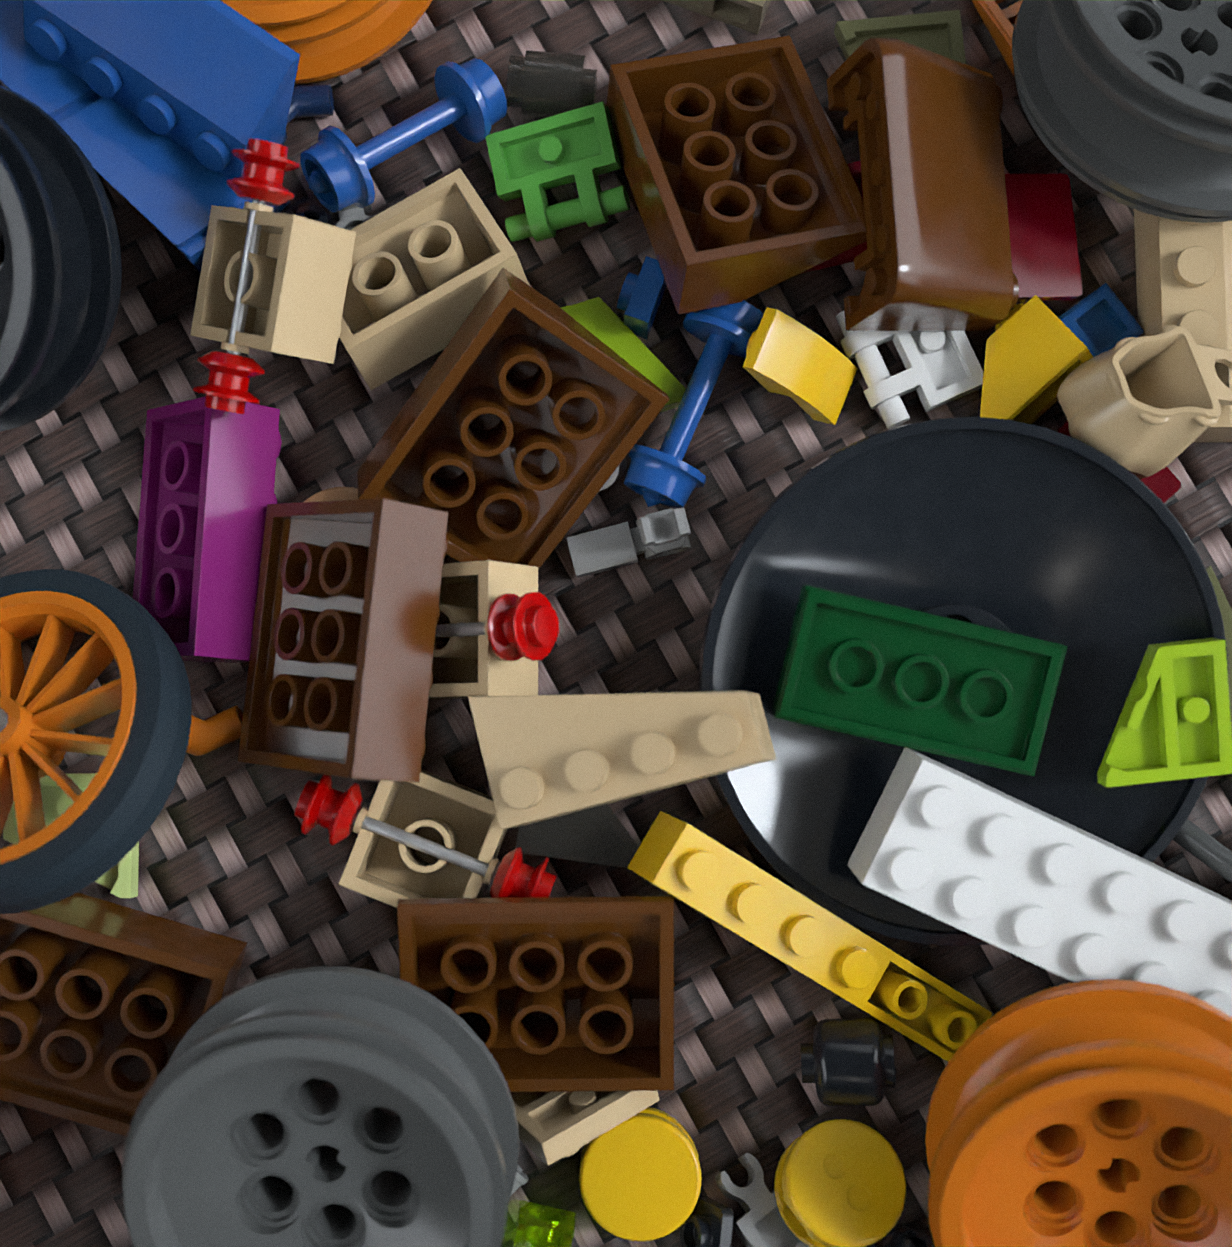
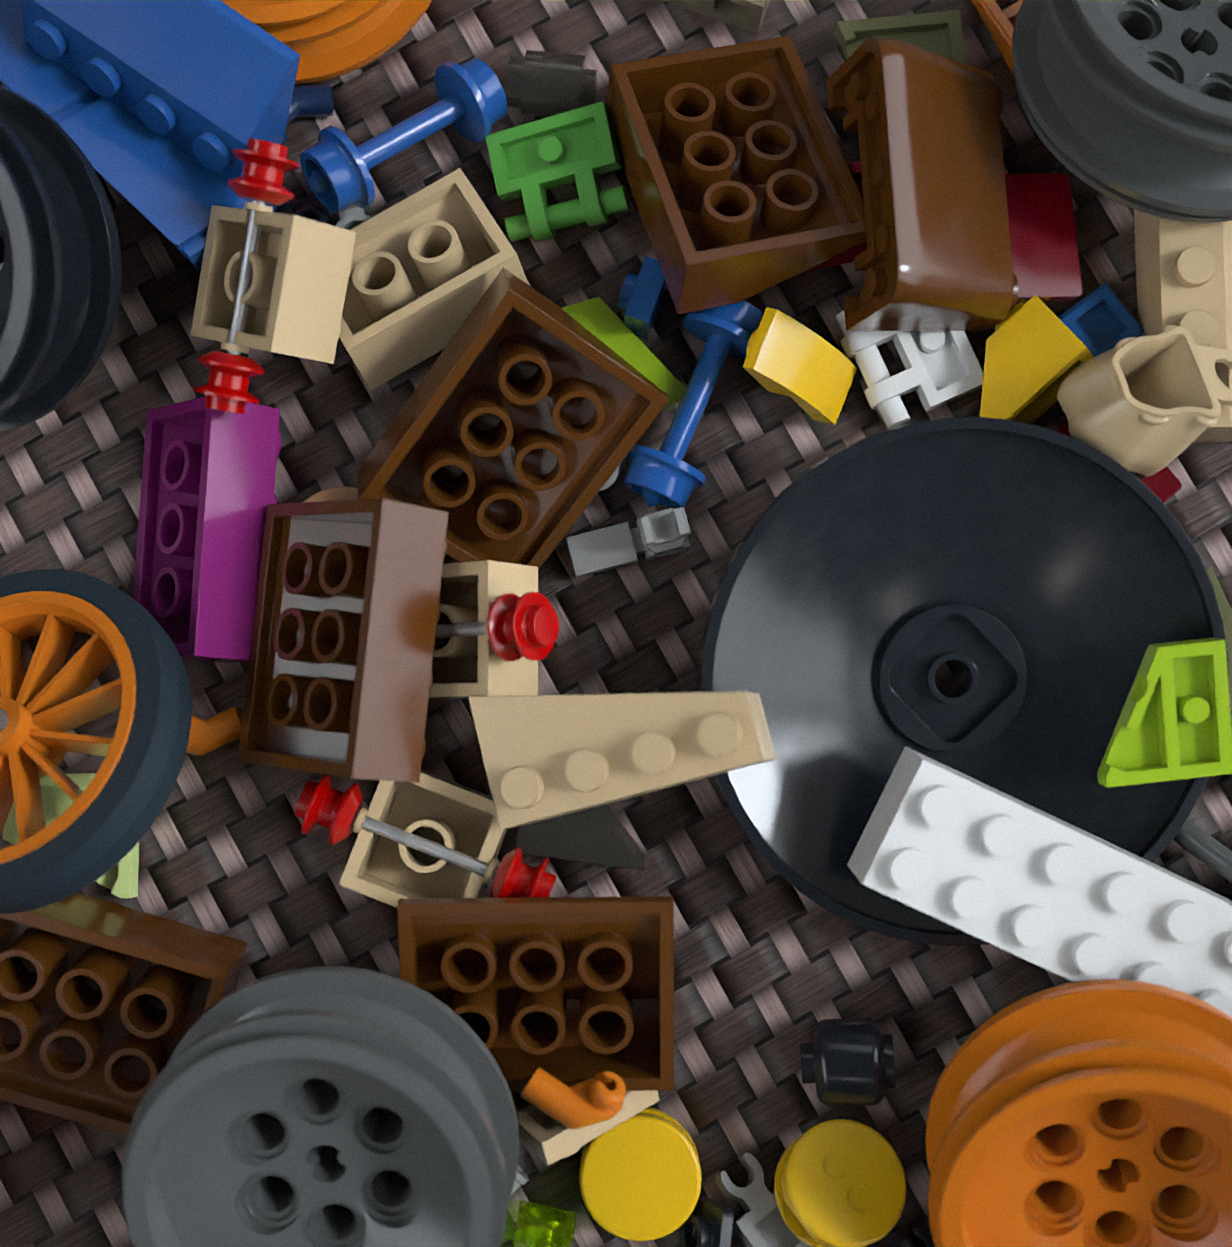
(580, 1103): none -> orange arm
(805, 936): yellow slope -> none
(918, 680): dark green tile -> none

